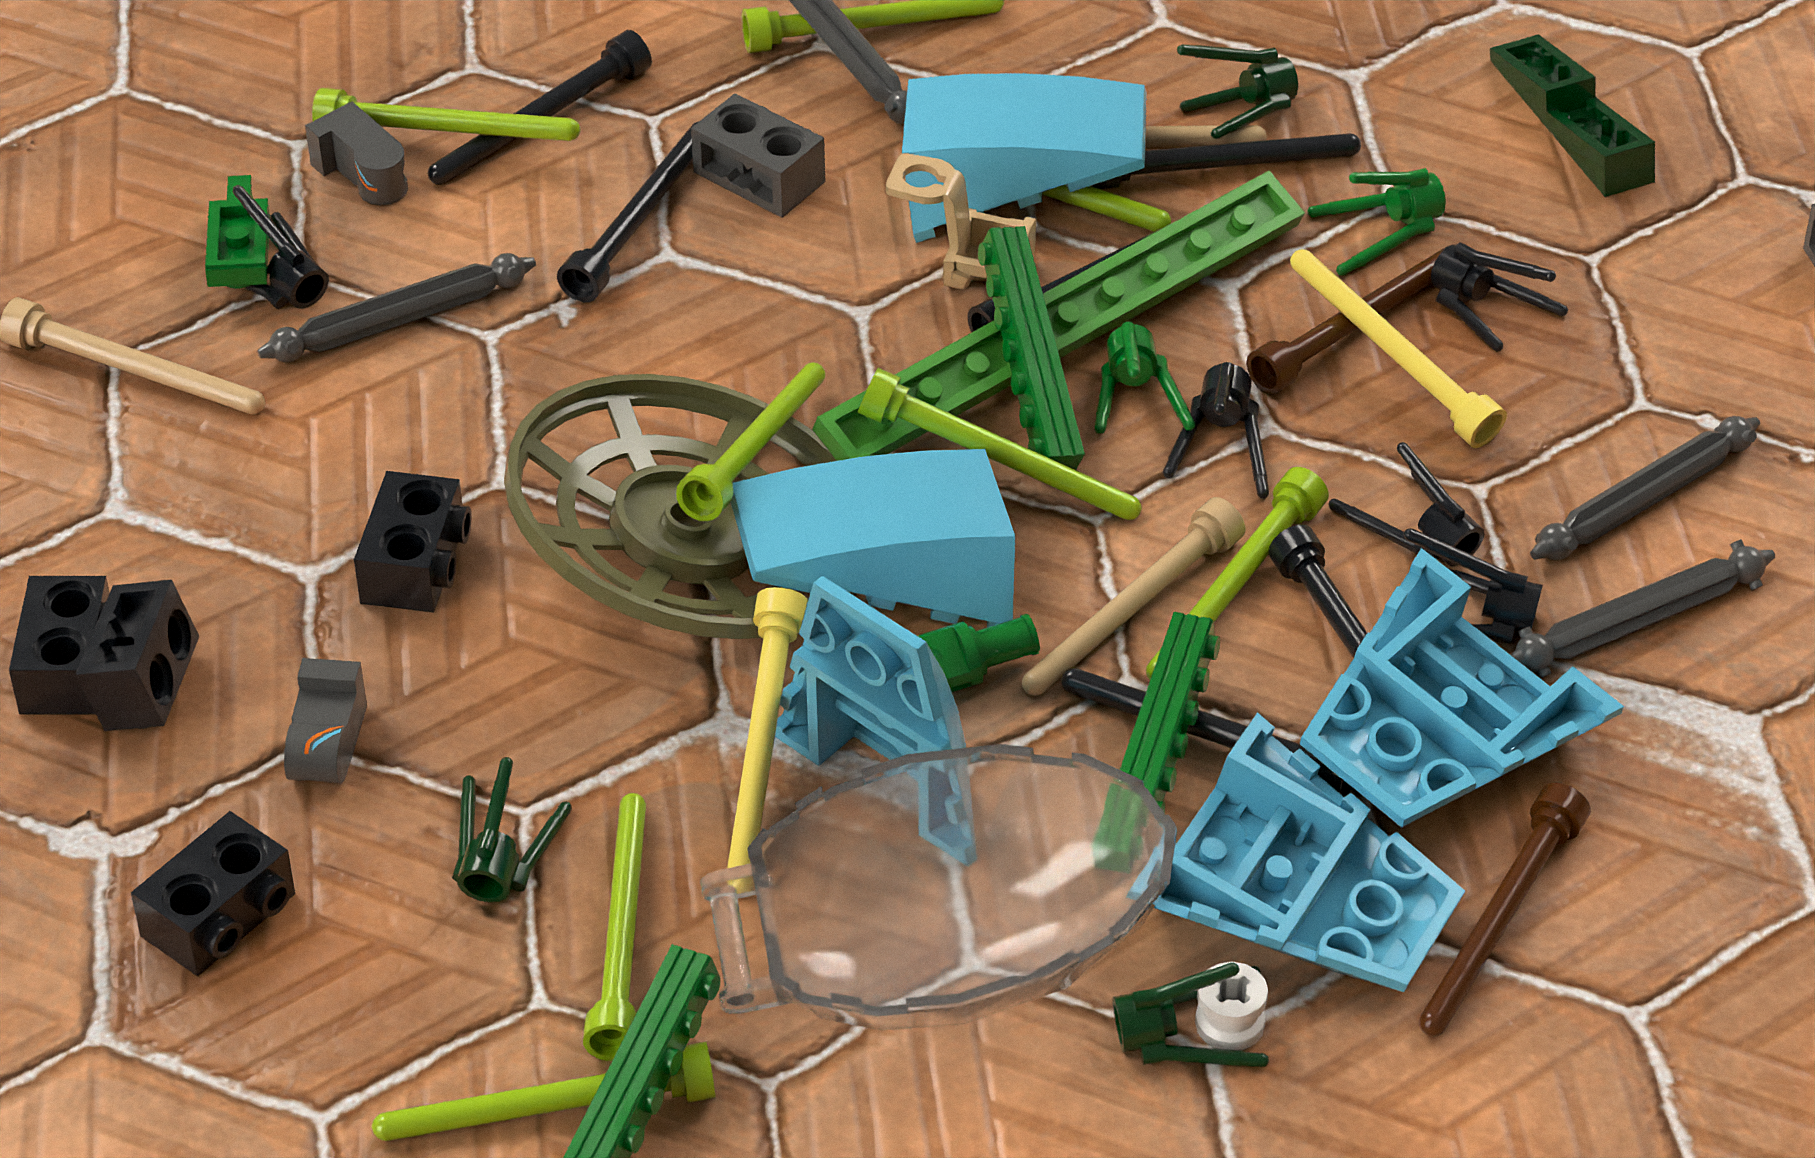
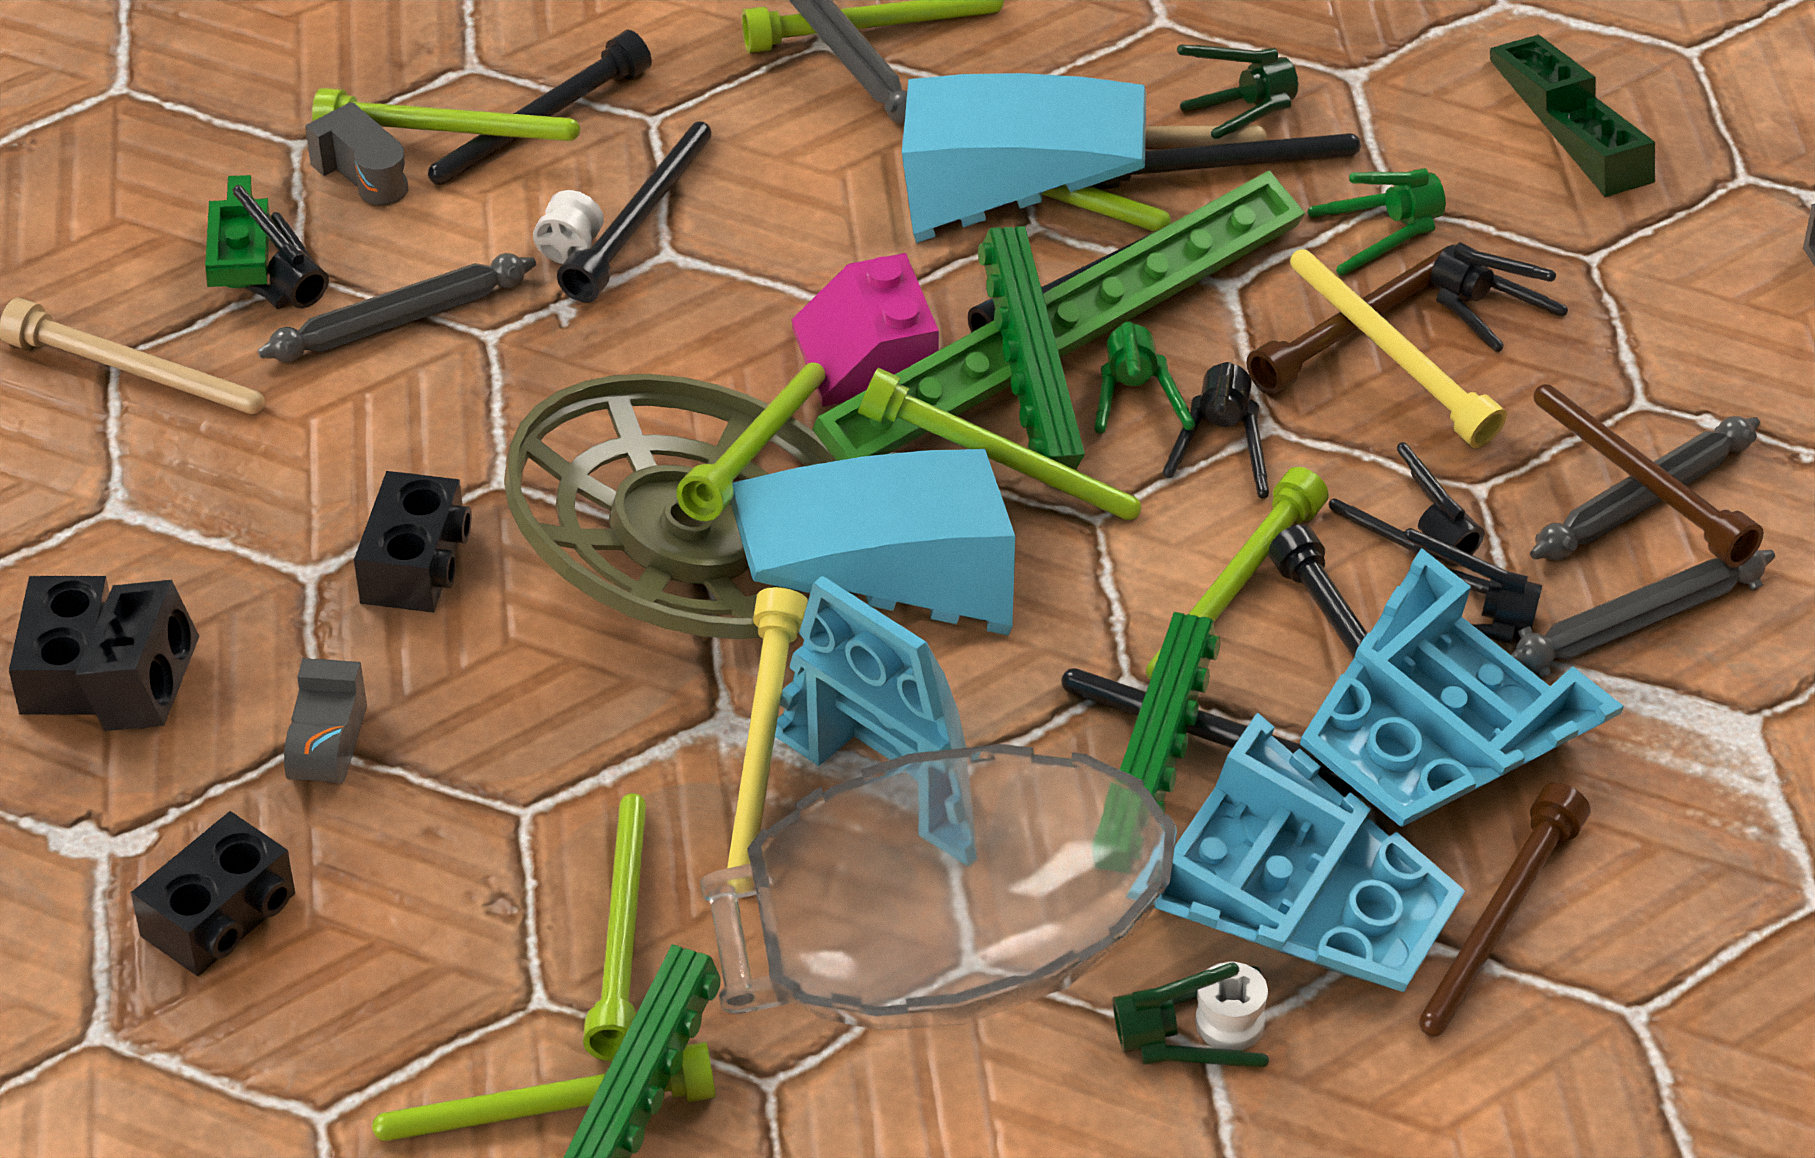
(490, 863): dark green plant -> none
(568, 225): none -> white wheel
(758, 155): dark grey brick -> none
(863, 322): none -> dark pink slope
(964, 225): tan piece -> none
(968, 653): green arm -> none
(1212, 529): tan piece -> none
(1729, 534): none -> reddish brown piece

